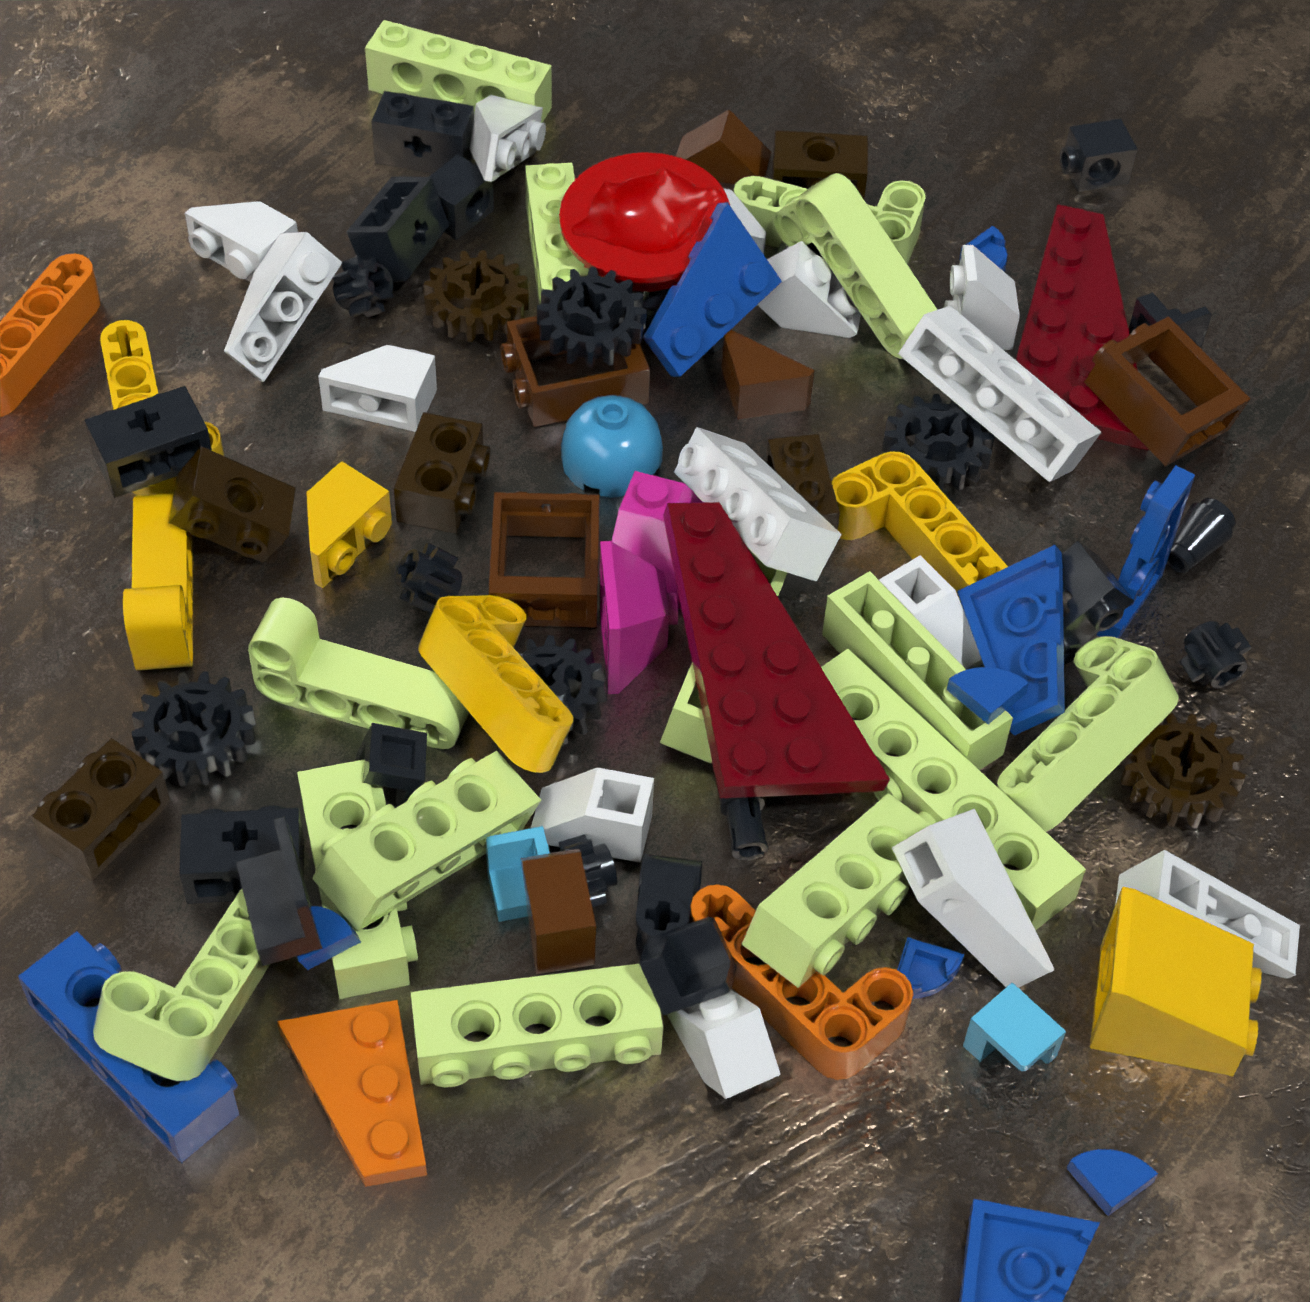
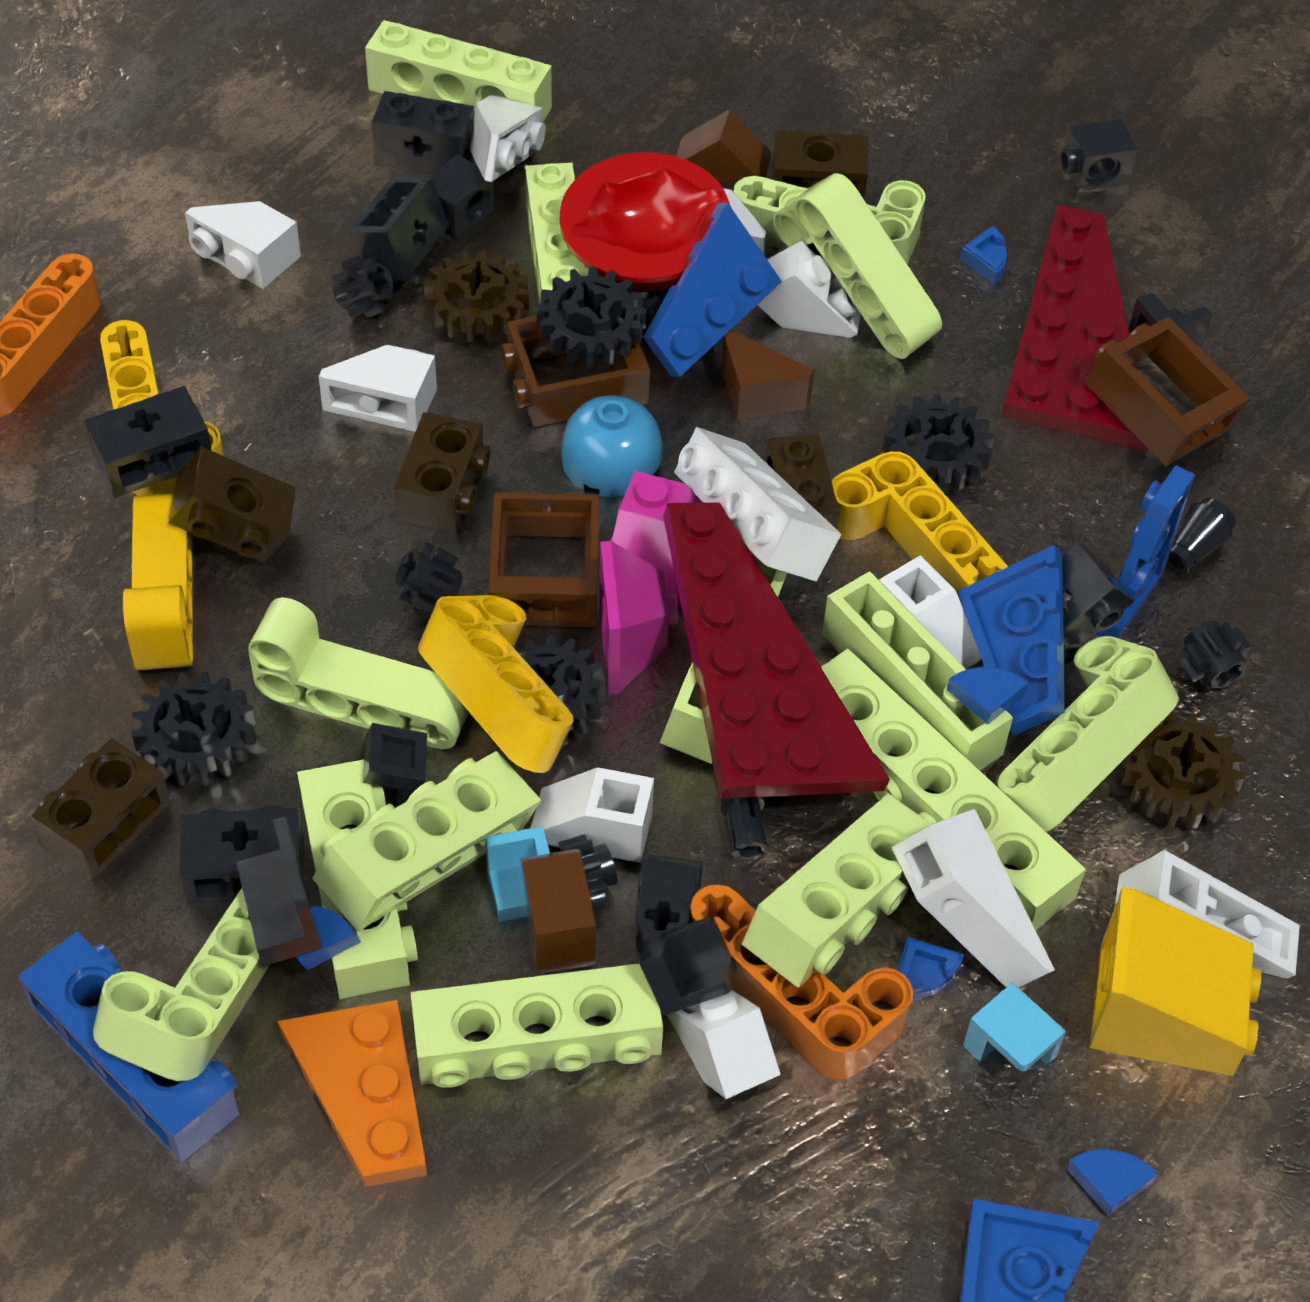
(279, 301): white slope -> none
(344, 519): yellow slope -> none
(985, 296): white slope -> none
(999, 393): white brick -> none

